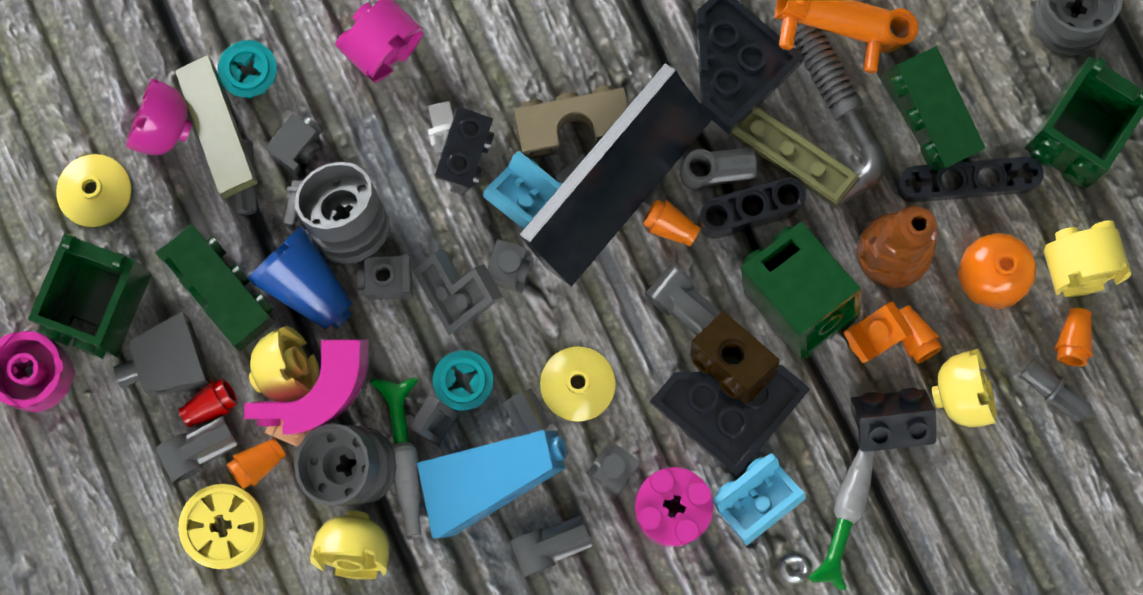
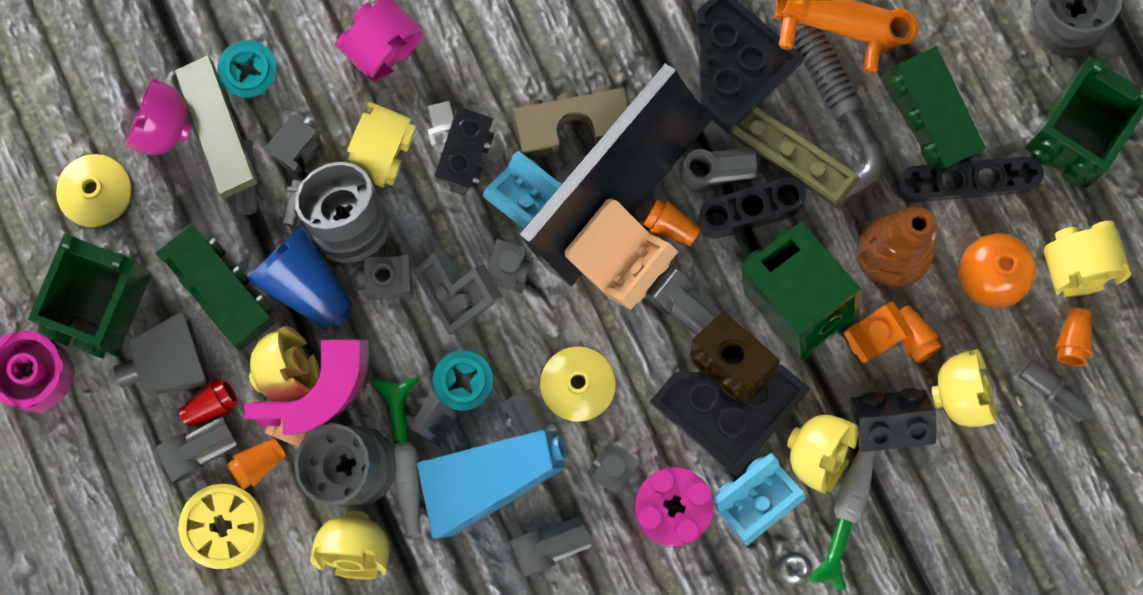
(378, 143): none -> light yellow brick
(619, 254): none -> light nougat bracket
(821, 450): none -> light yellow cylinder

